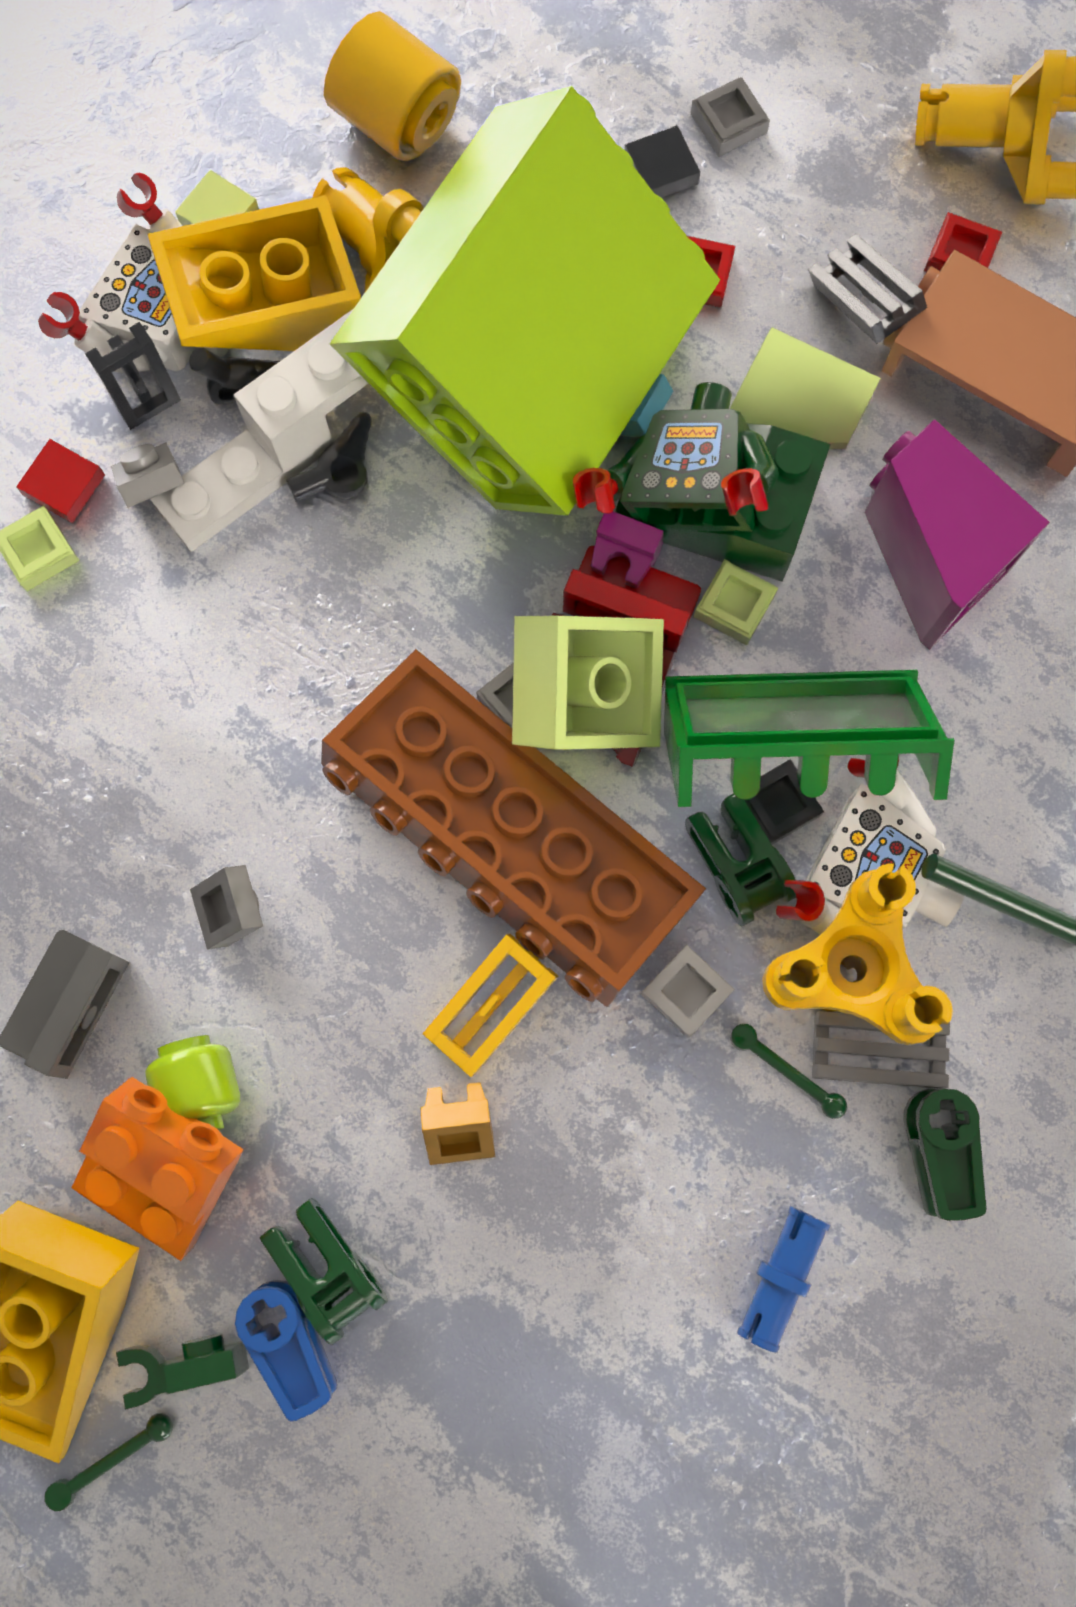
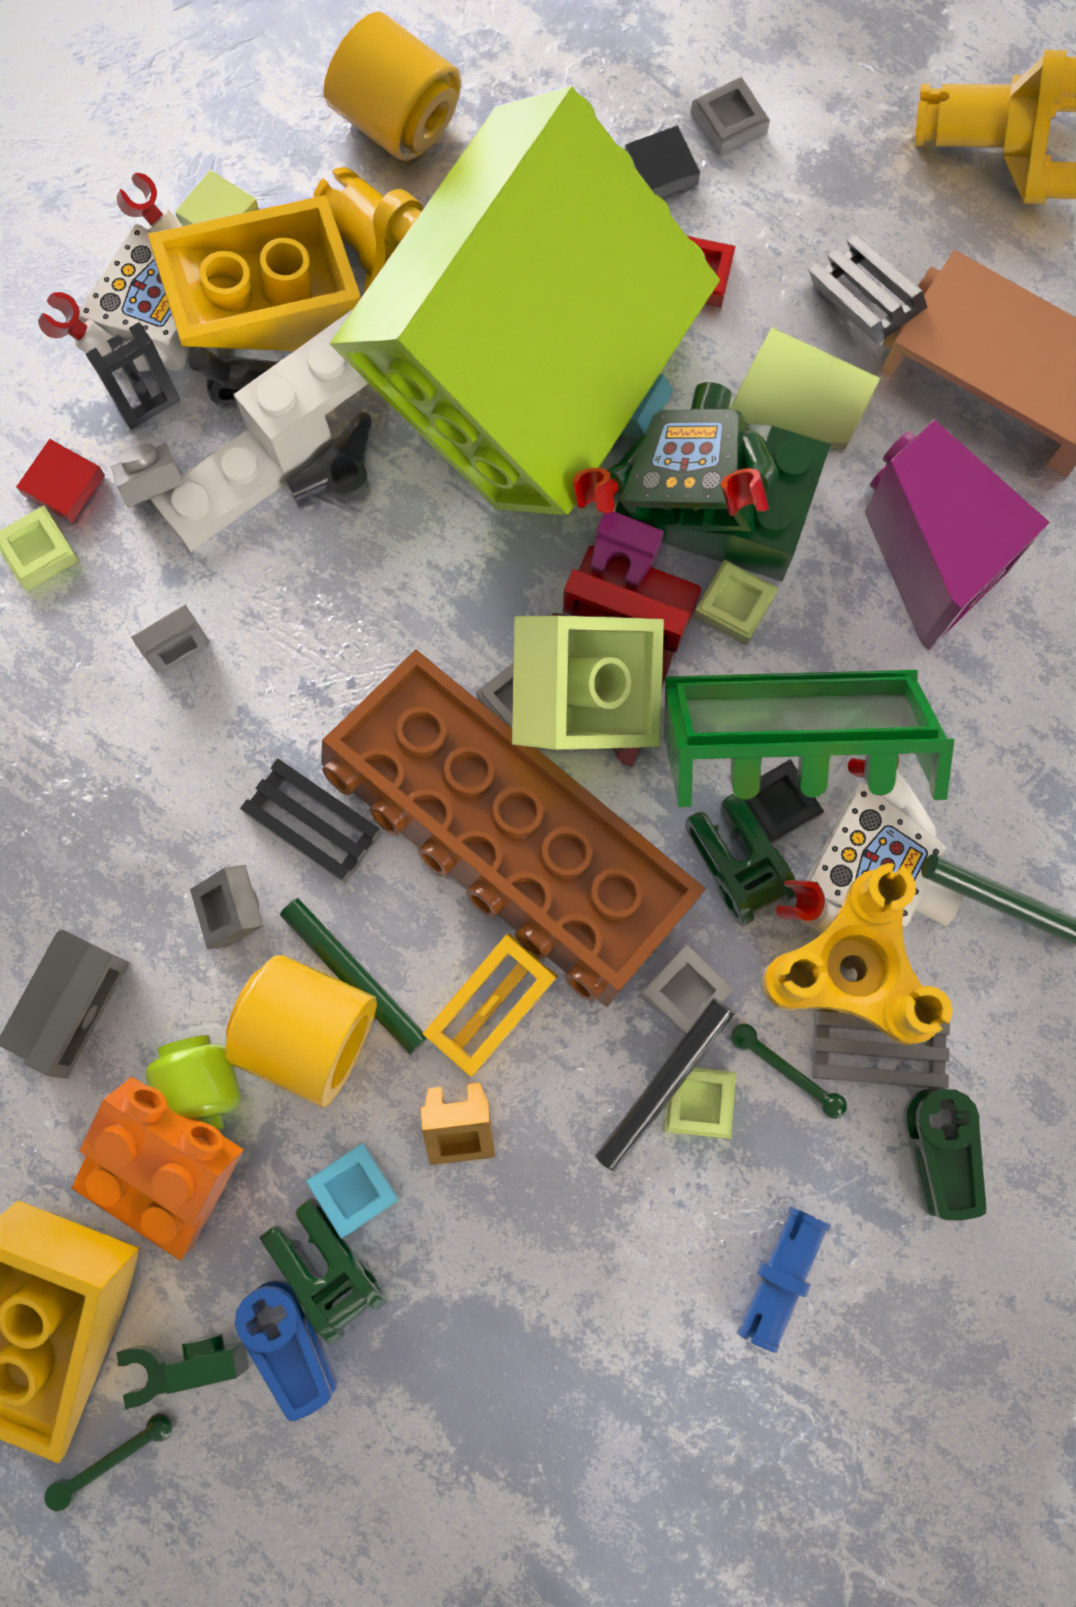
(170, 639): none -> flat silver tile
(269, 790): none -> black tile
(299, 1029): none -> yellow piece
(350, 971): none -> dark green bar
(353, 1190): none -> medium azure plate
(664, 1084): none -> black bar
(702, 1105): none -> yellowish green tile
(965, 237): red tile -> none

